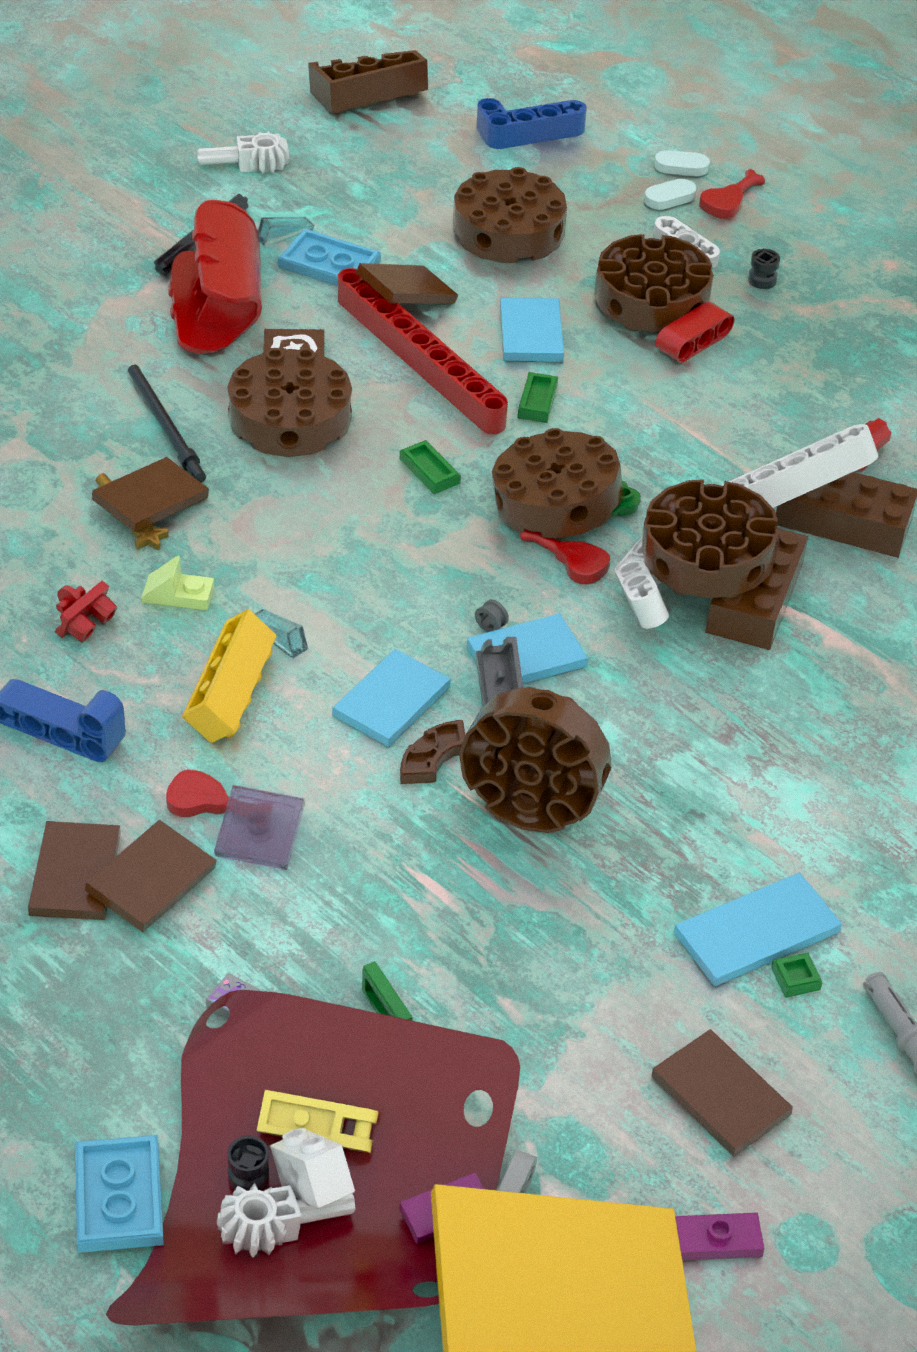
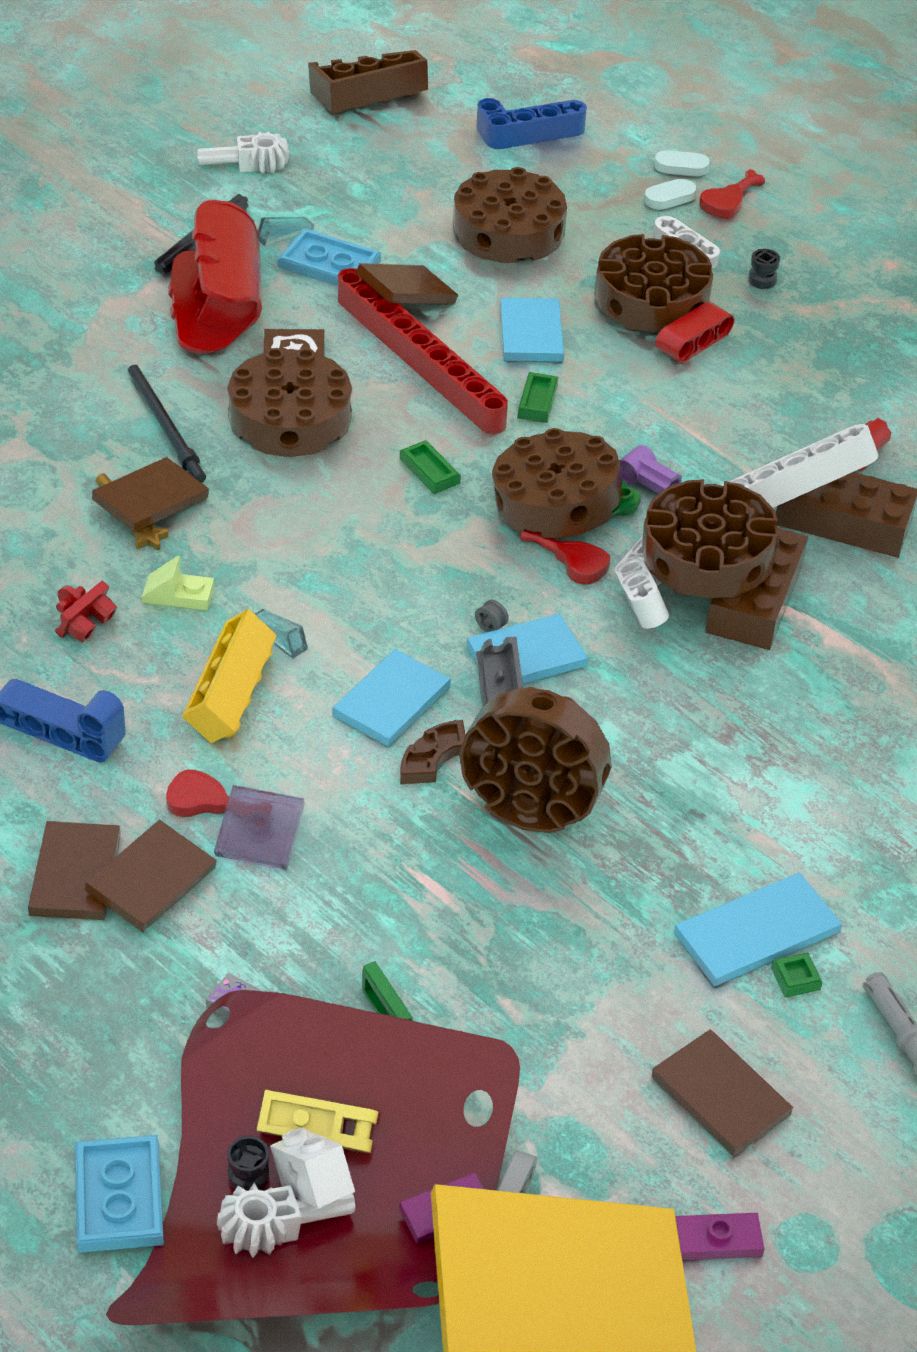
(642, 467): none -> medium lavender piece

